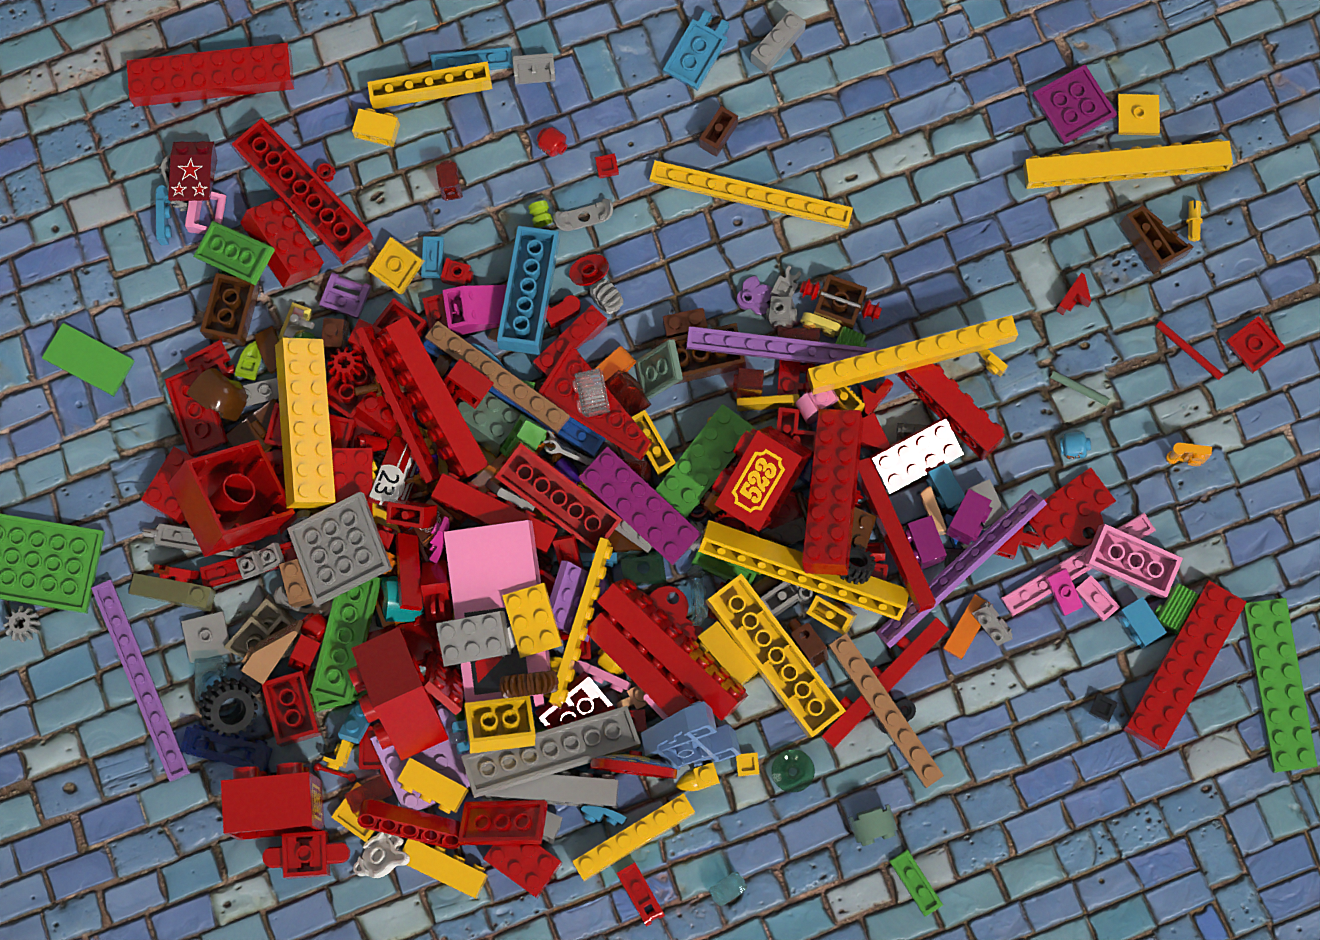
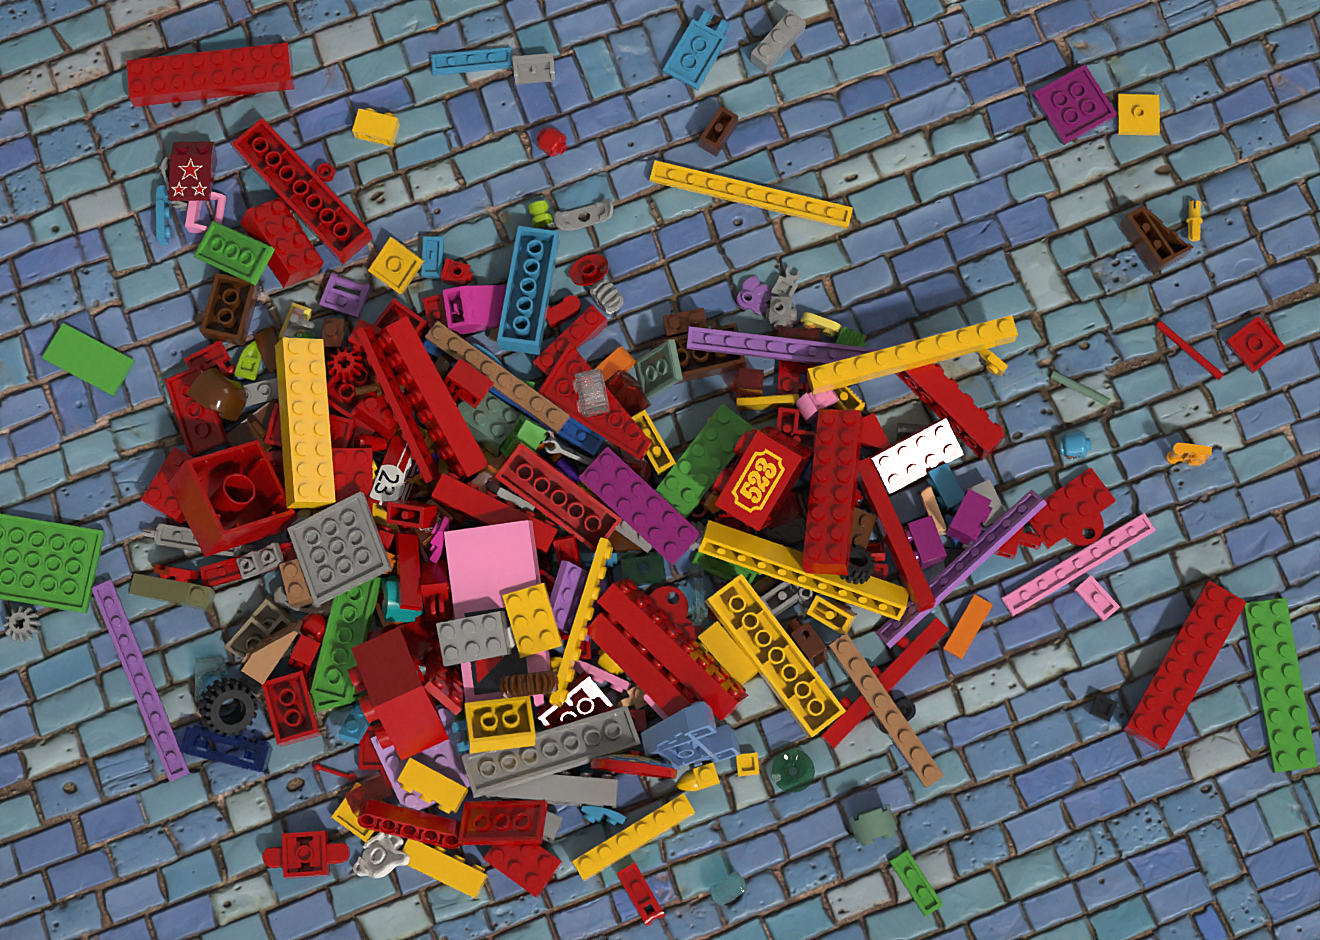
(206, 636): light grey plate -> none
(272, 805): red brick -> none
(342, 755): yellow bracket -> none
(429, 85): yellow brick -> none
(449, 180): clear red brick -> none
(607, 165): red plate -> none
(840, 301): reddish brown brick -> none
(873, 400): red slope -> none
(996, 629): light grey hinge -> none
(1064, 591): dark pink plate -> none
(1079, 292): red slope -> none
(1127, 164): yellow brick -> none
(1132, 561): bright pink brick -> none
(1141, 623): dark azure brick -> none
(1176, 607): bright green brick -> none

